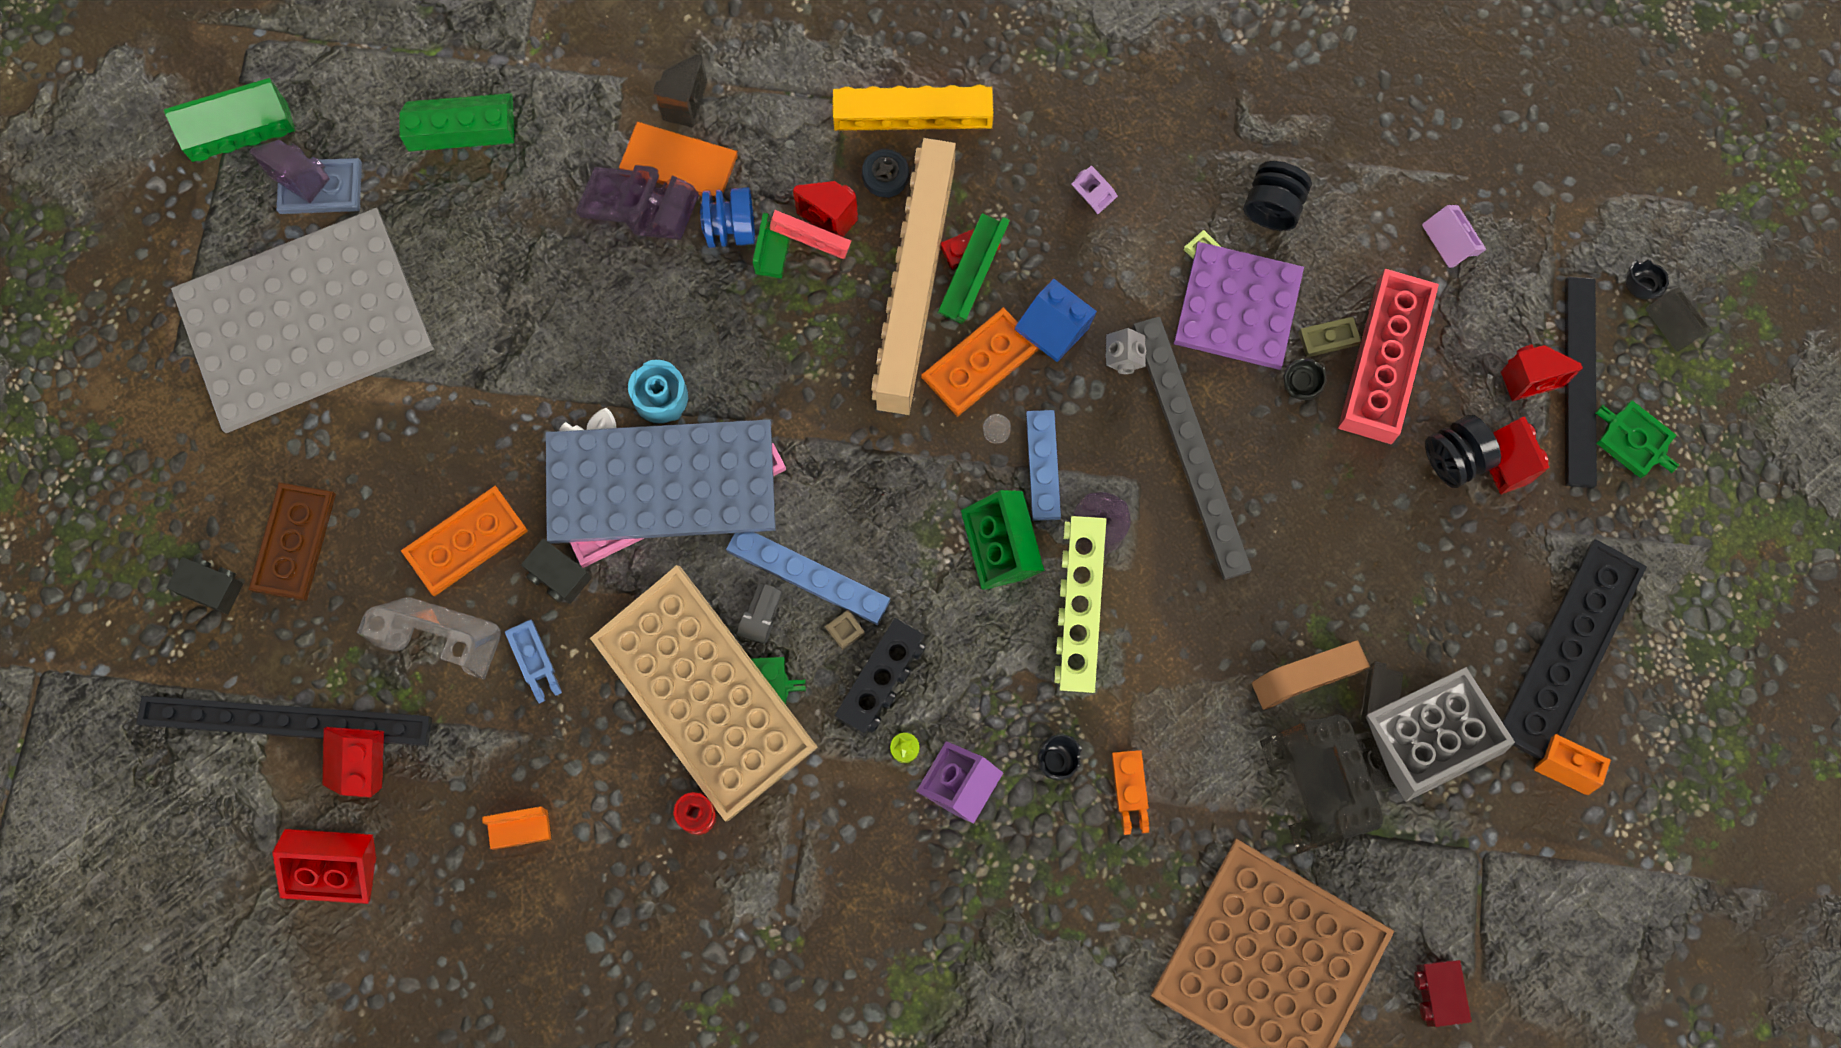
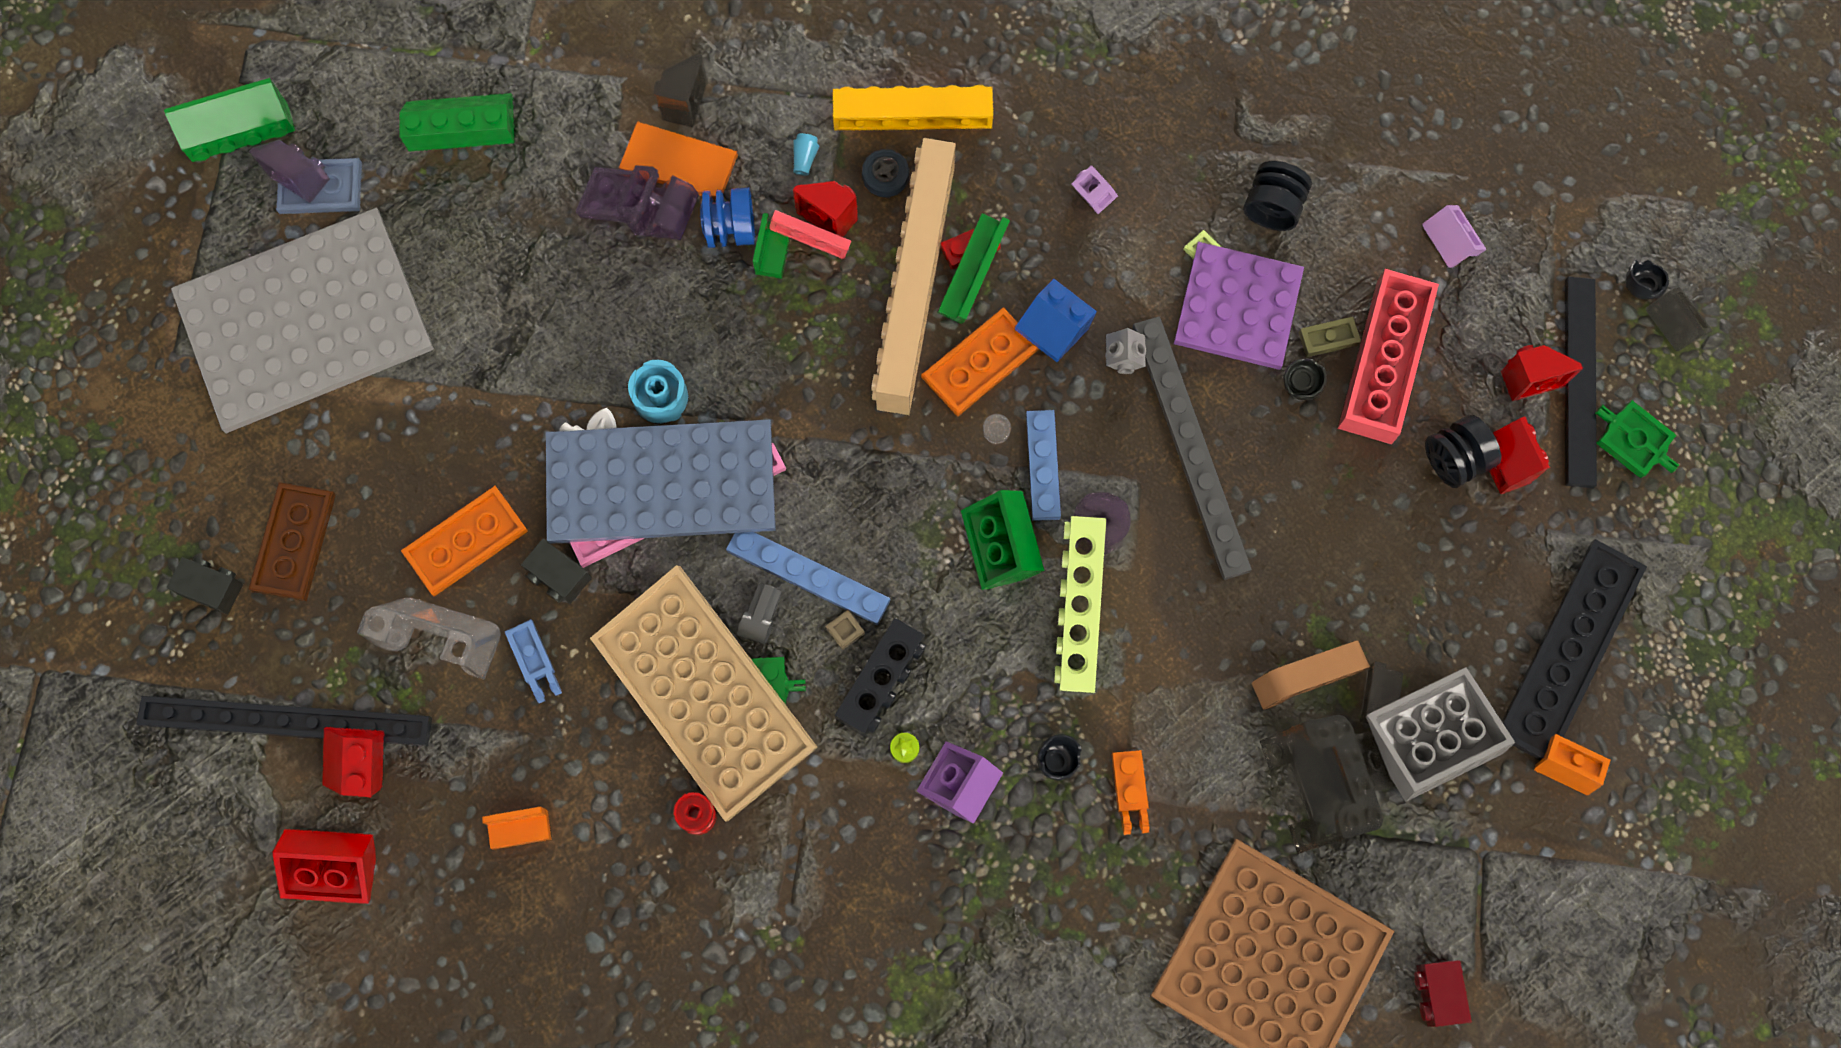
(805, 150): none -> medium azure cone

